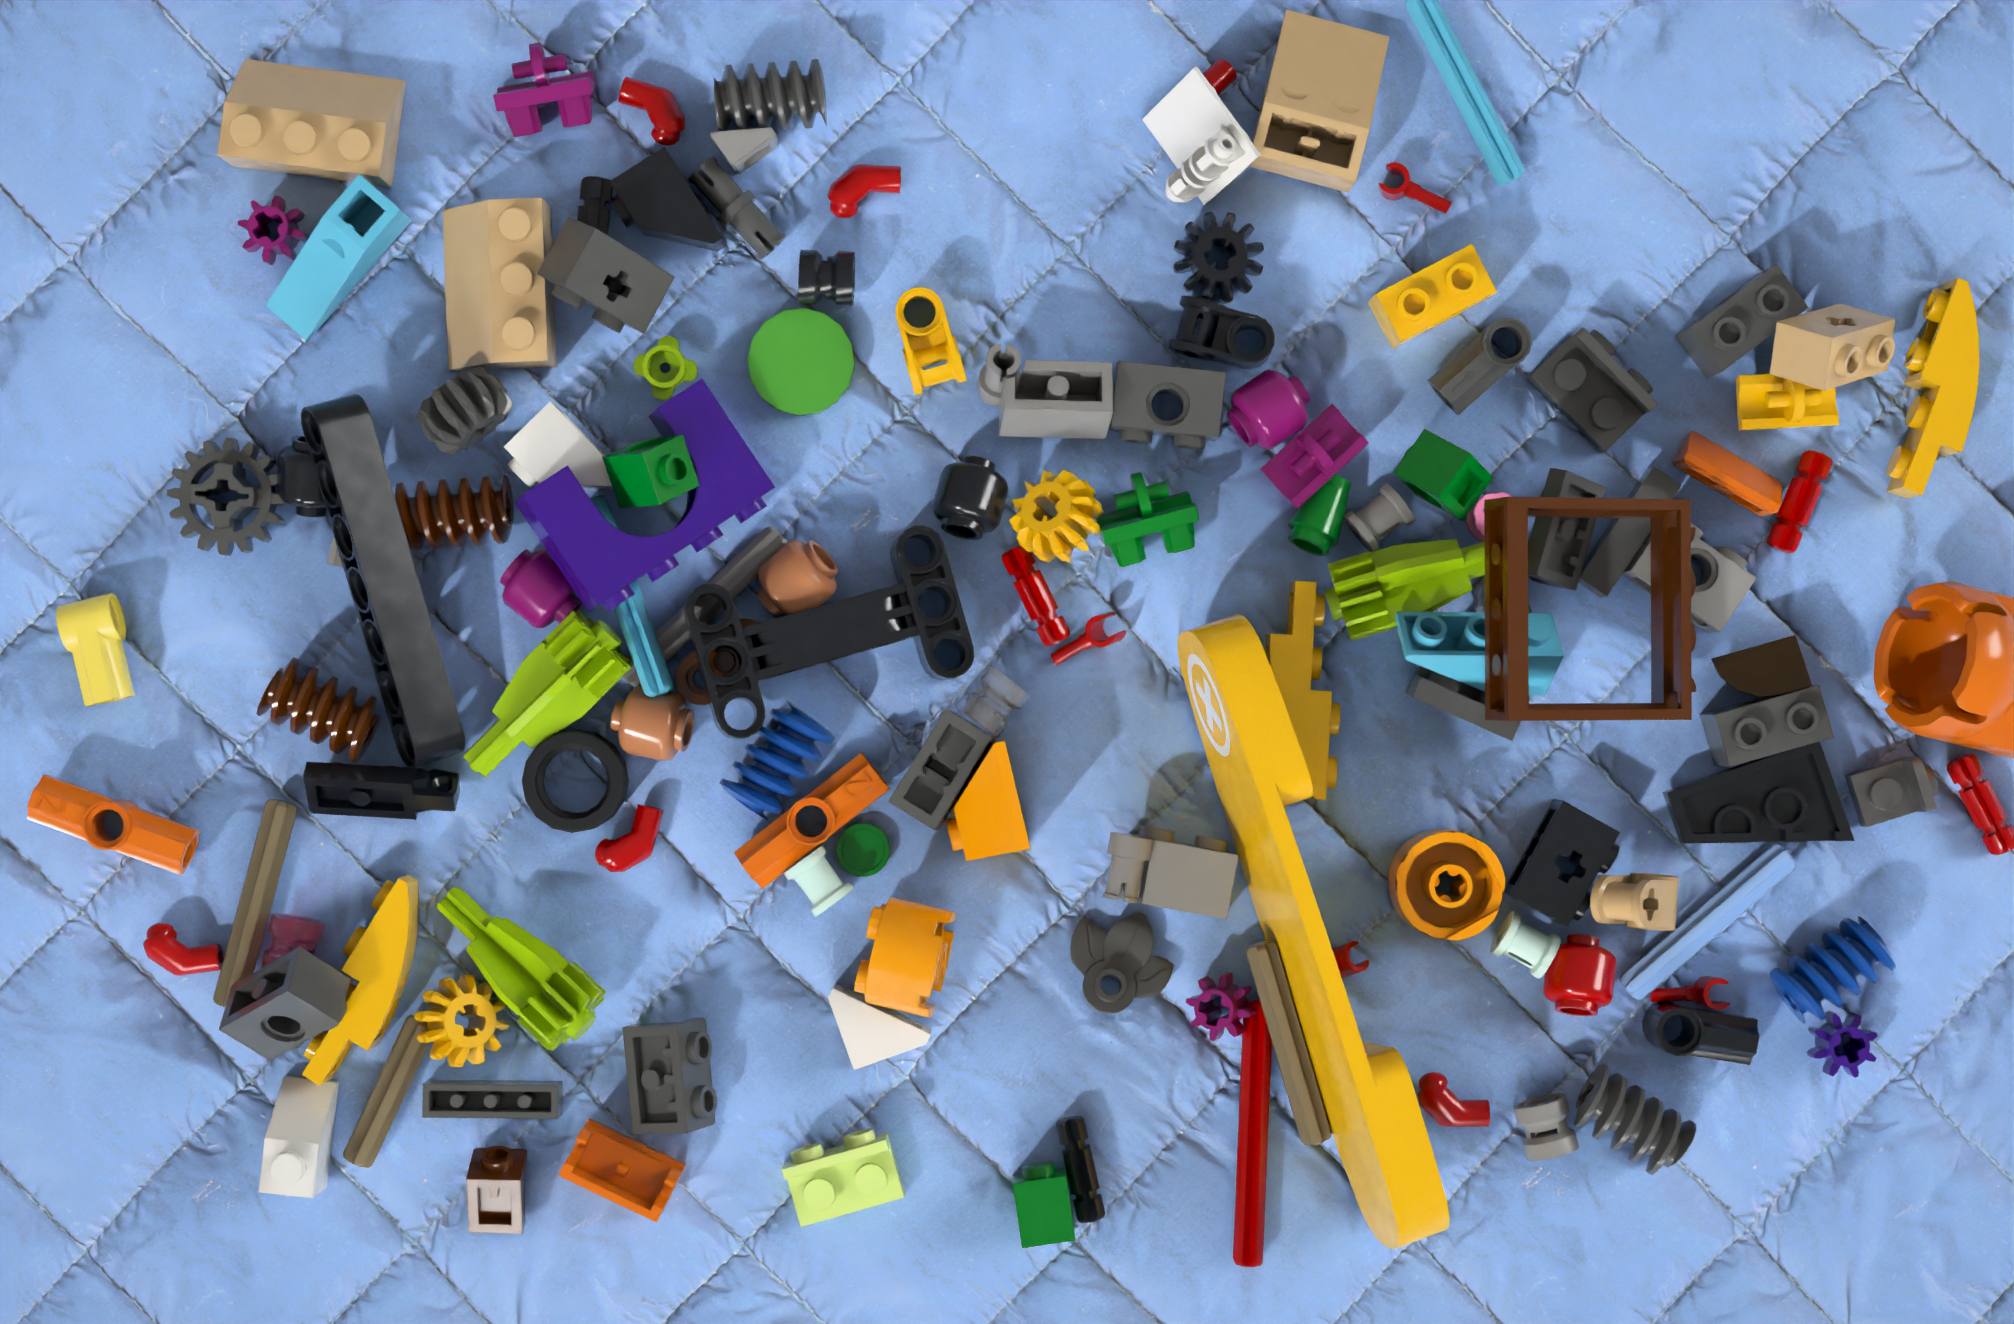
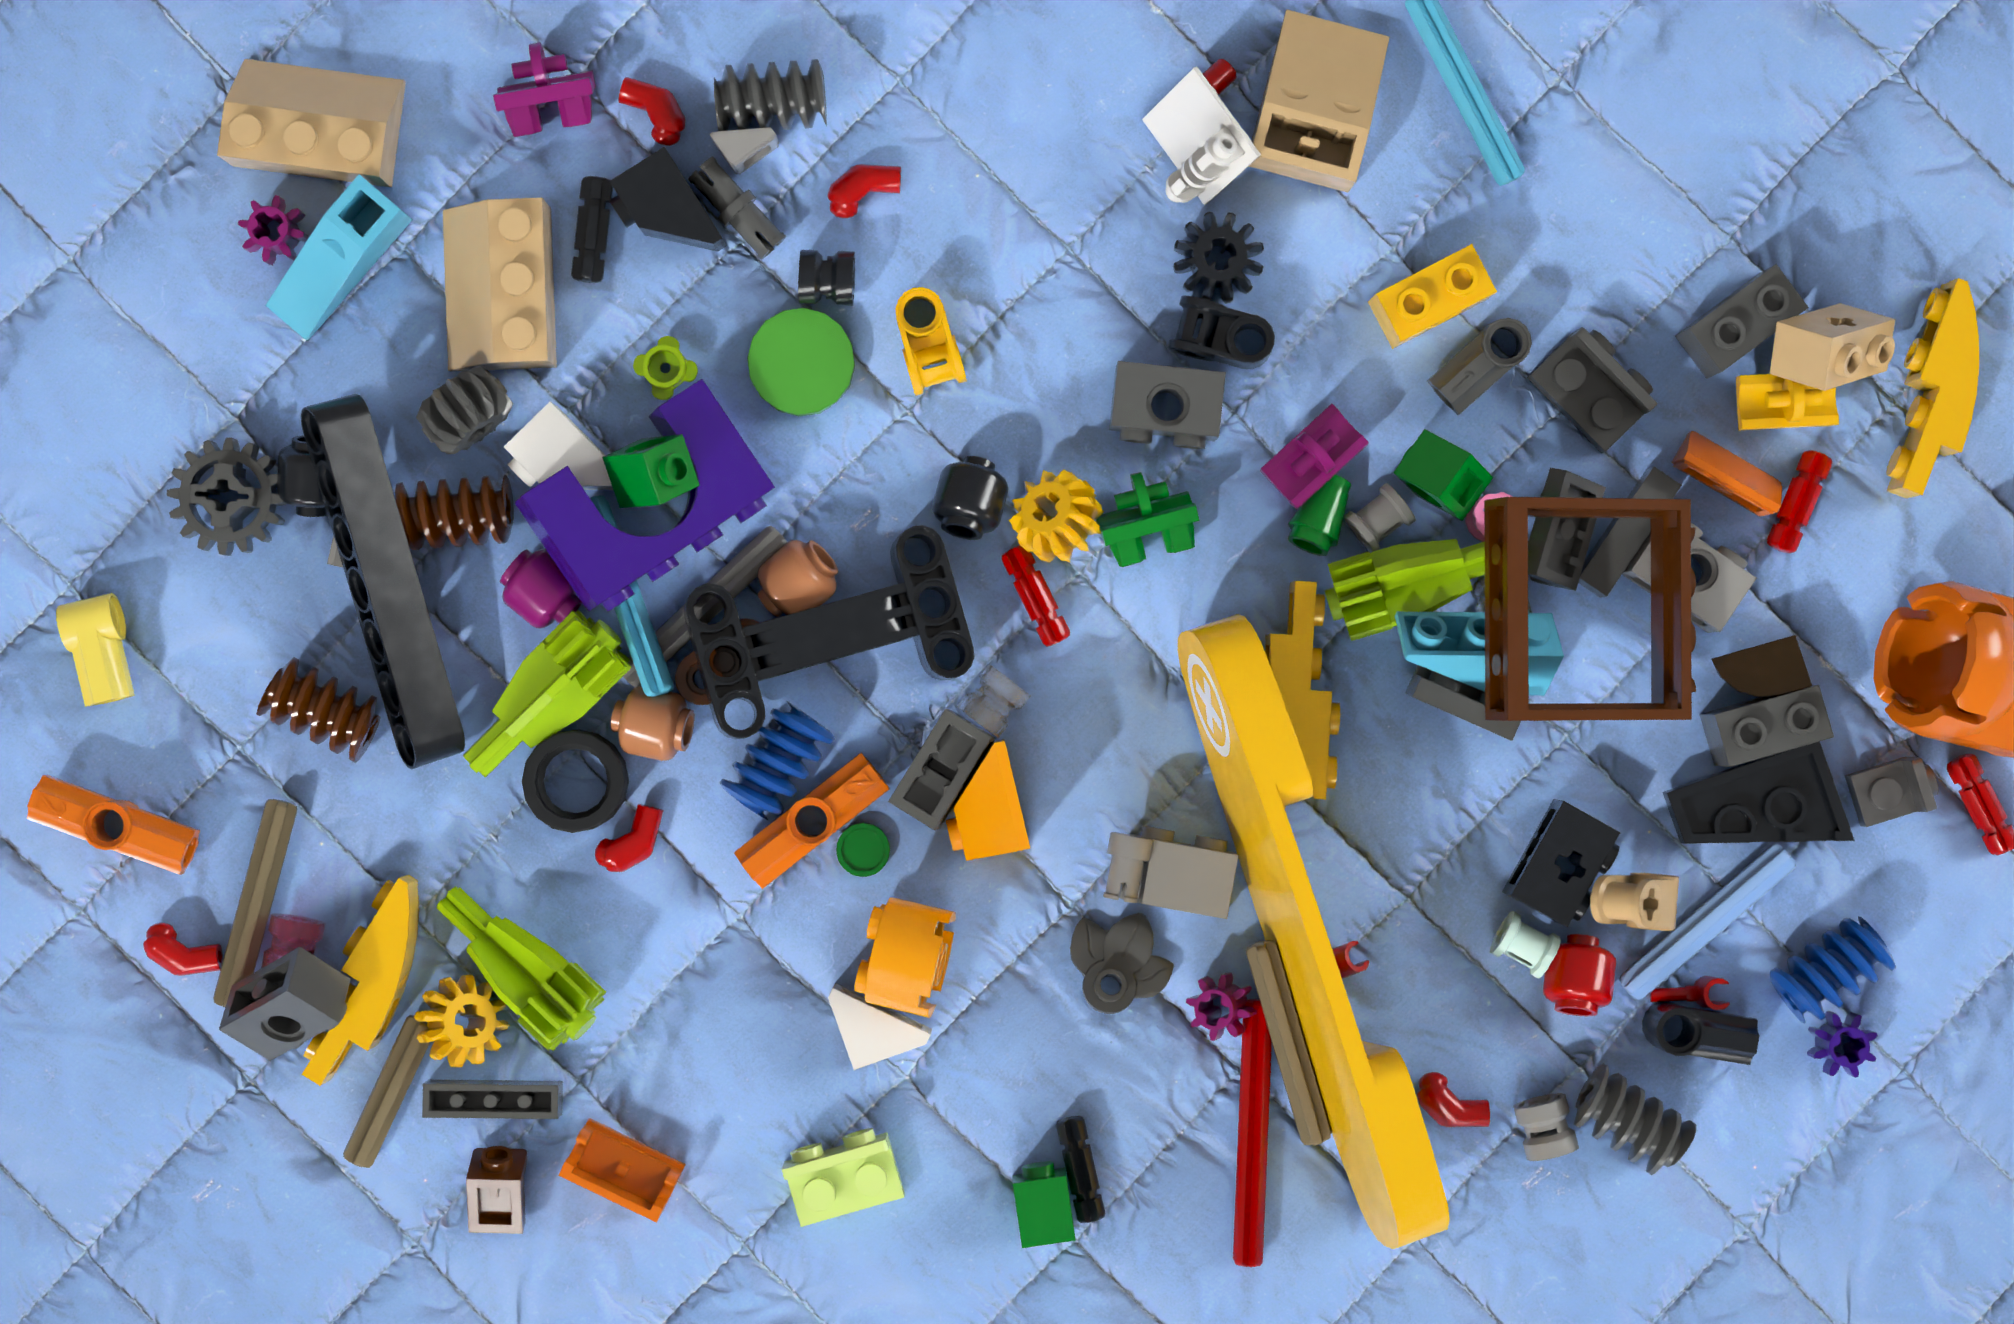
(299, 1138): white slope -> none
(378, 790): black hinge -> none
(606, 276): dark grey brick -> none
(669, 1076): dark grey bracket -> none
(818, 881): light aqua bush -> none
(1048, 396): light grey hinge -> none
(1093, 636): red hand -> none
(1269, 409): magenta head -> none
(1411, 190): red hand -> none
(1475, 892): light orange brick -> none

